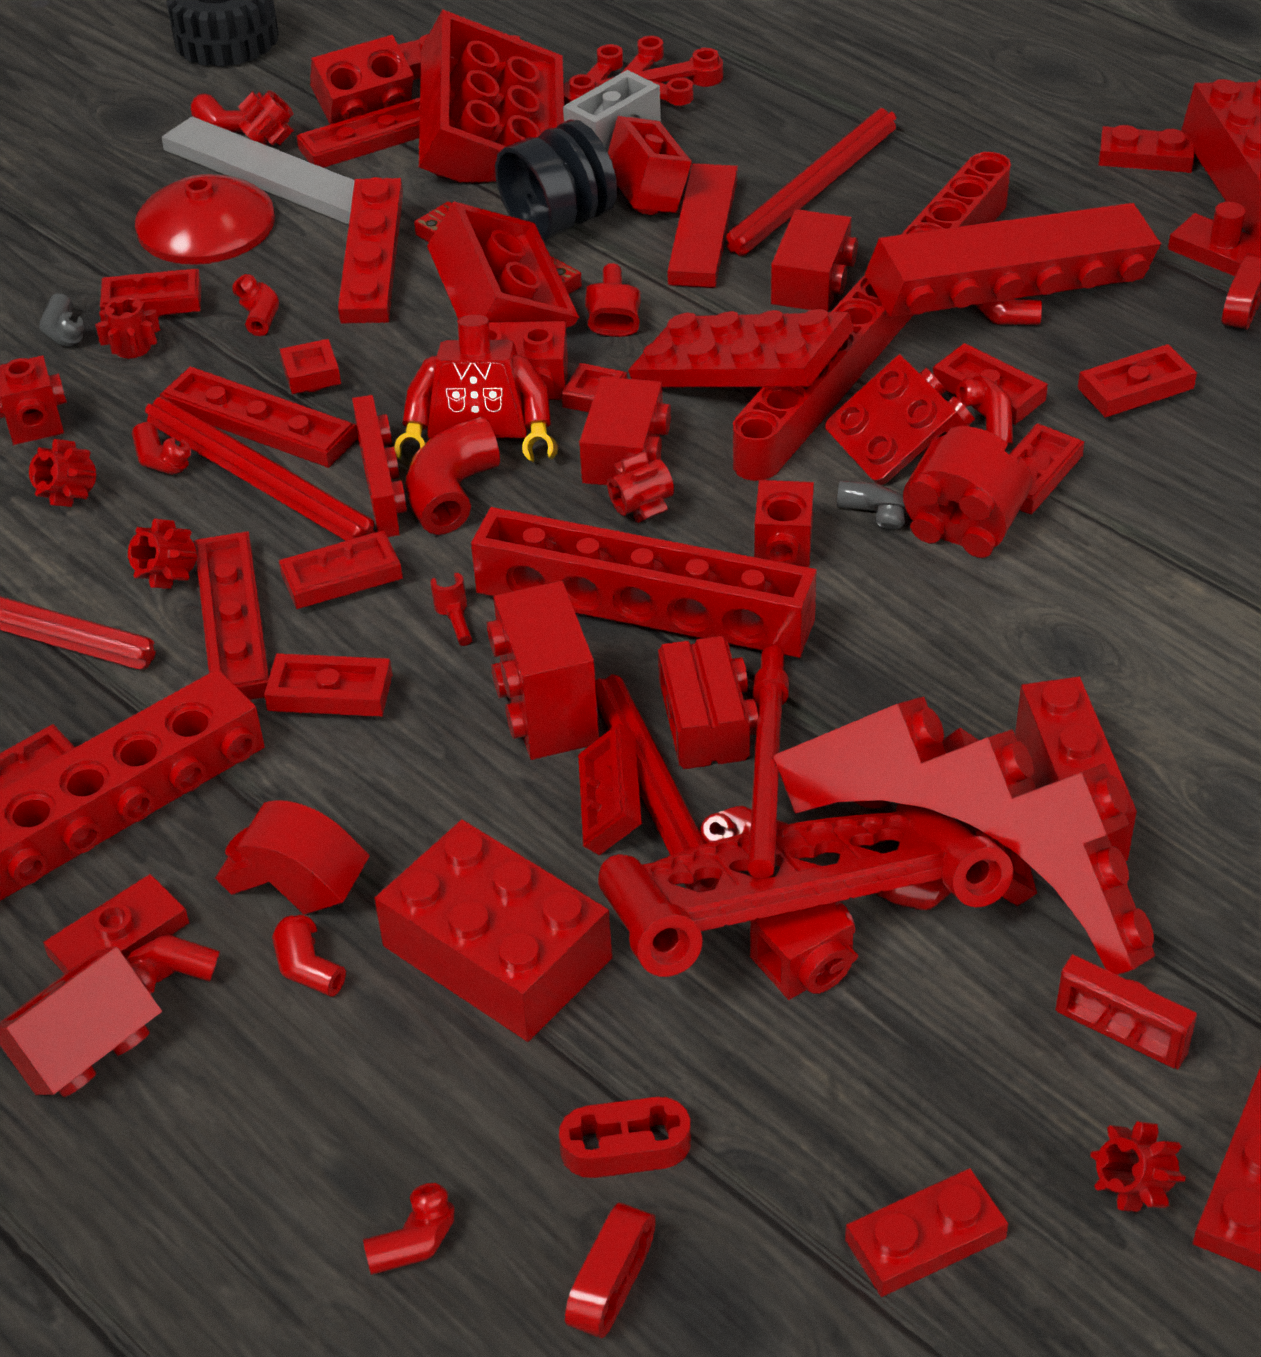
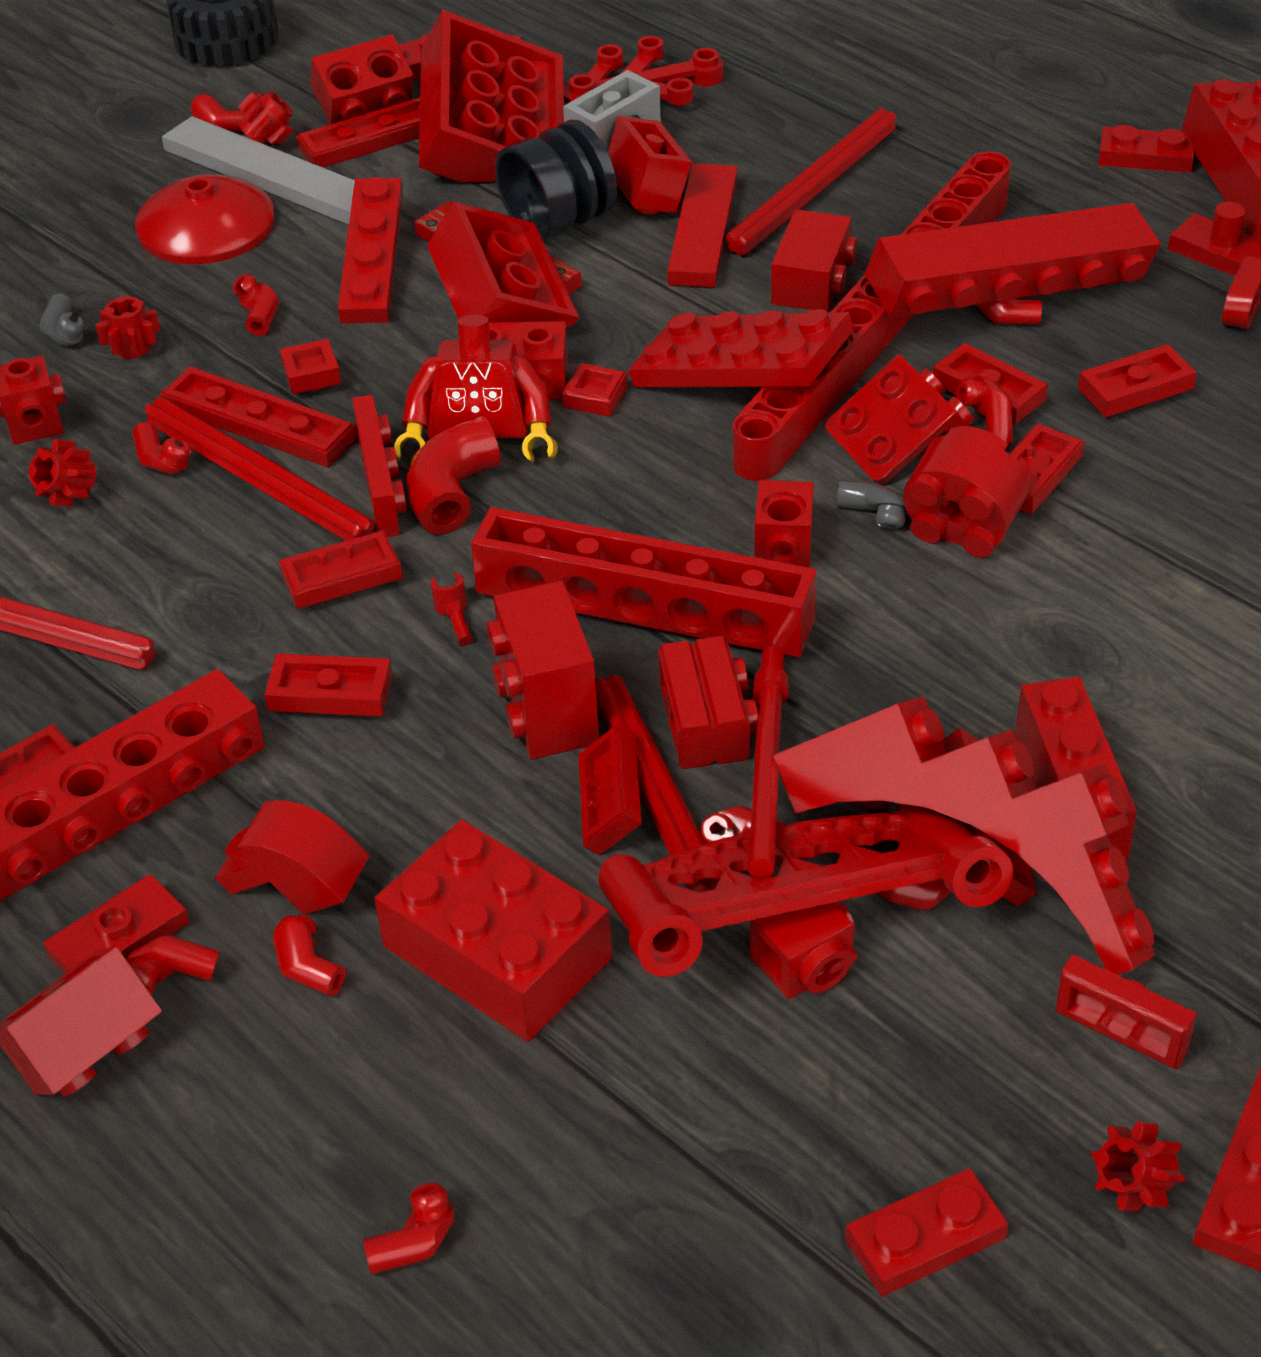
(161, 291): red plate -> none
(162, 553): red gear -> none
(232, 612): red tile -> none
(610, 1270): red beam -> none
(613, 305): red piece -> none
(621, 423): red brick -> none
(625, 1137): red beam -> none
(640, 487): red gear -> none

